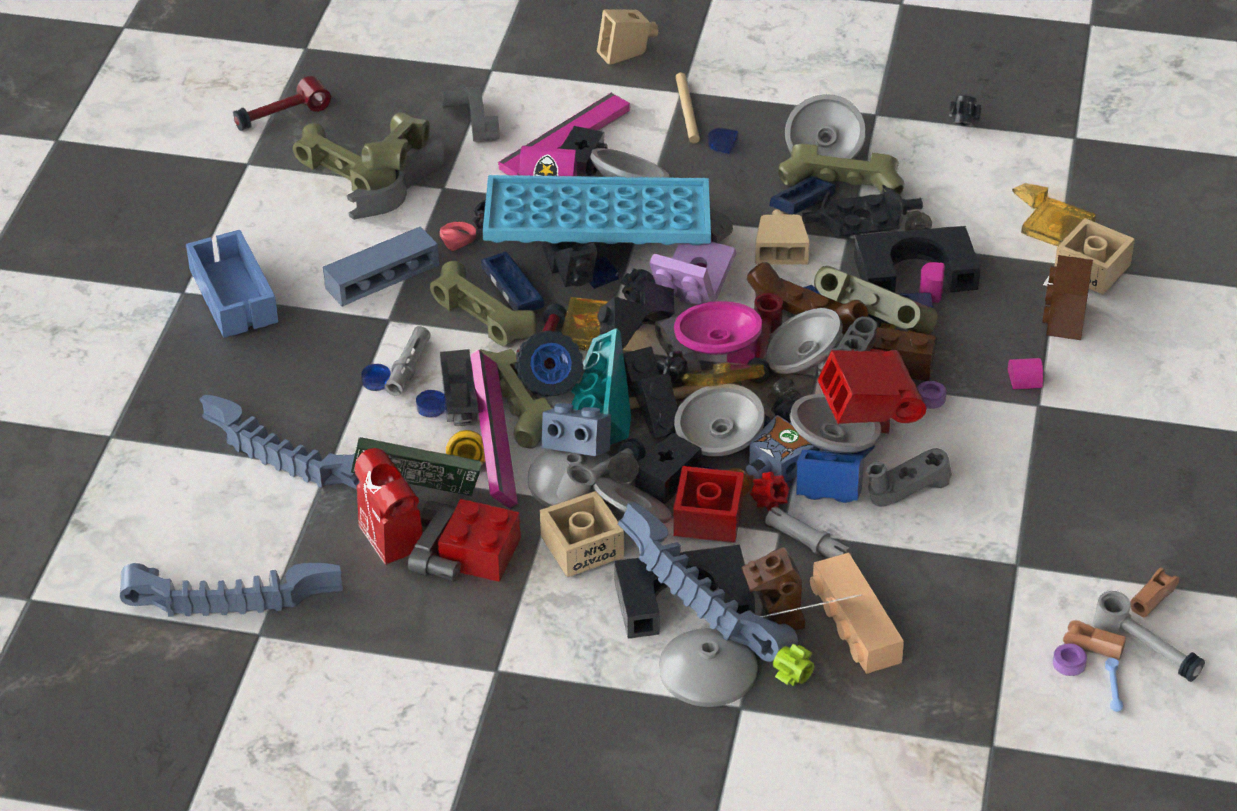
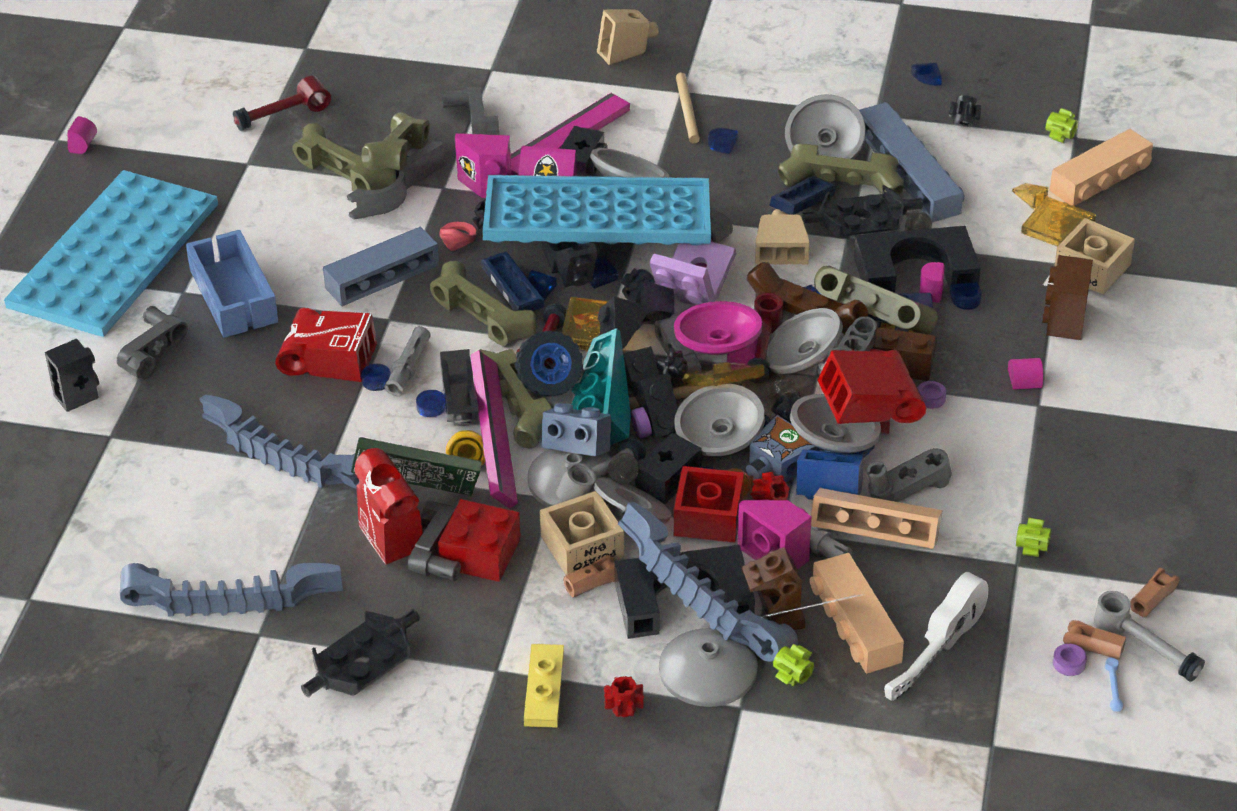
(72, 374): none -> black brick
(81, 135): none -> dark pink brick
(111, 253): none -> medium azure plate
(140, 354): none -> dark grey beam
(328, 344): none -> red piece
(378, 638): none -> black plate
(481, 156): none -> dark pink slope
(542, 282): none -> clear blue tile
(544, 685): none -> light yellow plate
(590, 577): none -> nougat bar
(624, 696): none -> red gear
(641, 422): none -> medium lavender tile
(774, 525): none -> dark pink slope
(876, 518): none -> light nougat brick
(917, 167): none -> sand blue brick
(927, 73): none -> clear blue tile
(948, 622): none -> white piece
(966, 295): none -> clear blue tile
(1033, 537): none -> lime gear
(1062, 125): none -> lime gear
(1101, 167): none -> light nougat brick

